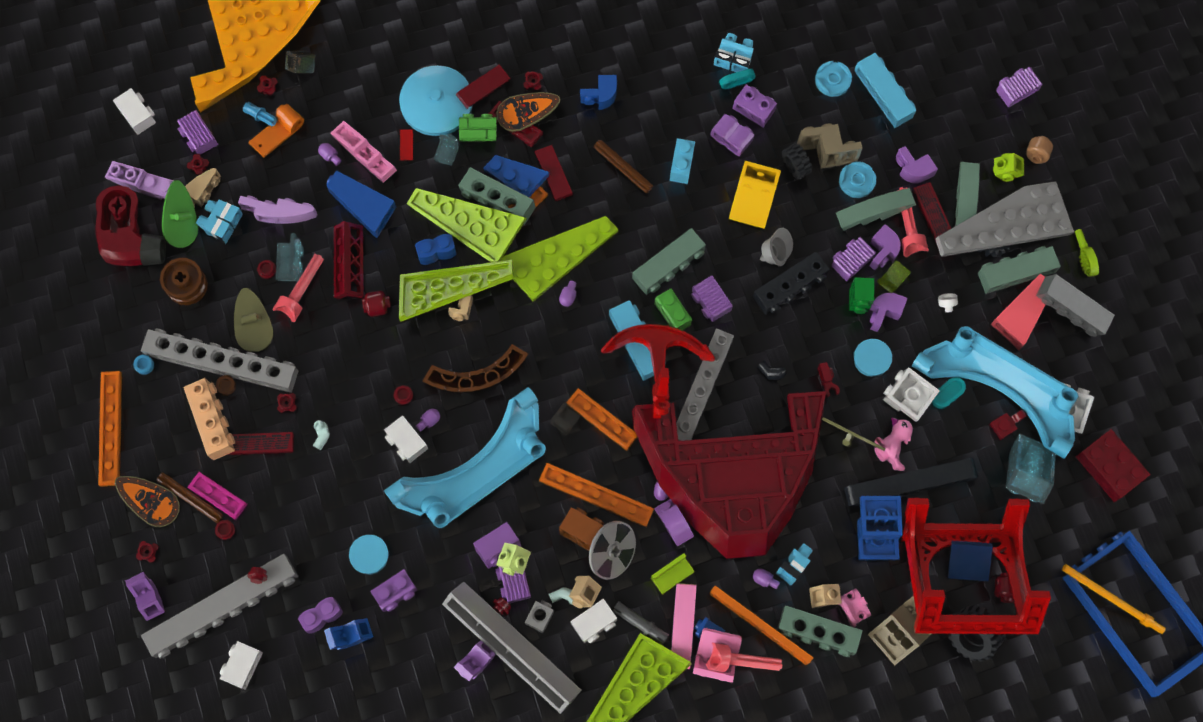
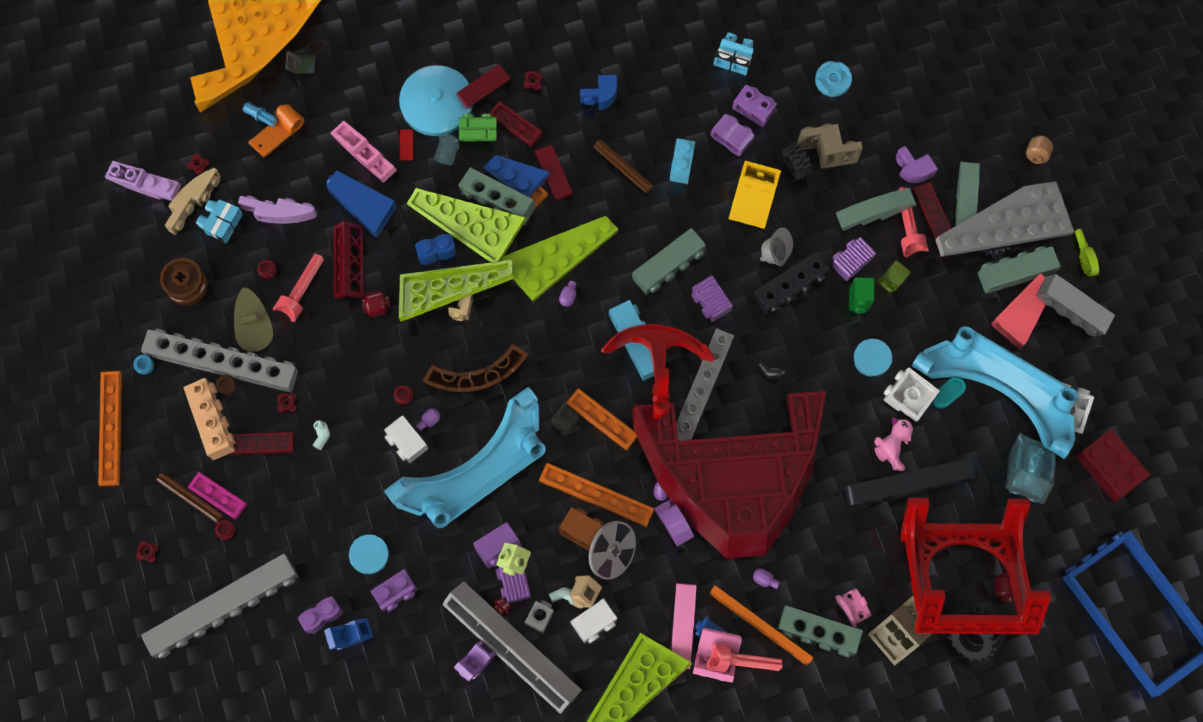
(119, 231): dark red piece -> none
(134, 111): white brick -> none
(146, 596): medium lavender brick -> none
(148, 500): shield -> none
(179, 216): bright green shield -> none
(197, 132): medium lavender brick -> none
(240, 665): white brick -> none
(257, 575): dark red plate -> none
(267, 89): dark red plate -> none
(288, 260): clear light blue bracket -> none
(329, 153): medium lavender cylinder -> none
(526, 110): shield -> none
(641, 623): dark grey pin -> none
(672, 573): lime panel -> none
(673, 310): bright green brick -> none
(737, 79): teal tile -> none
(798, 561): medium azure hips -> none
(825, 595): tan bracket -> none
(826, 375): dark red plate -> none
(850, 436): olive shield -> none
(857, 179): medium azure tile -> none
(879, 527): blue bracket -> none
(885, 90): medium azure brick -> none
(886, 305): medium lavender brick -> none
(888, 244): medium lavender brick -> none
(948, 301): white tile -> none
(970, 560): dark blue tile -> none
(1006, 425): dark red plate -> none
(1008, 167): lime brick -> none
(1019, 86): medium lavender brick -> none
(1145, 619): light orange bar -> none

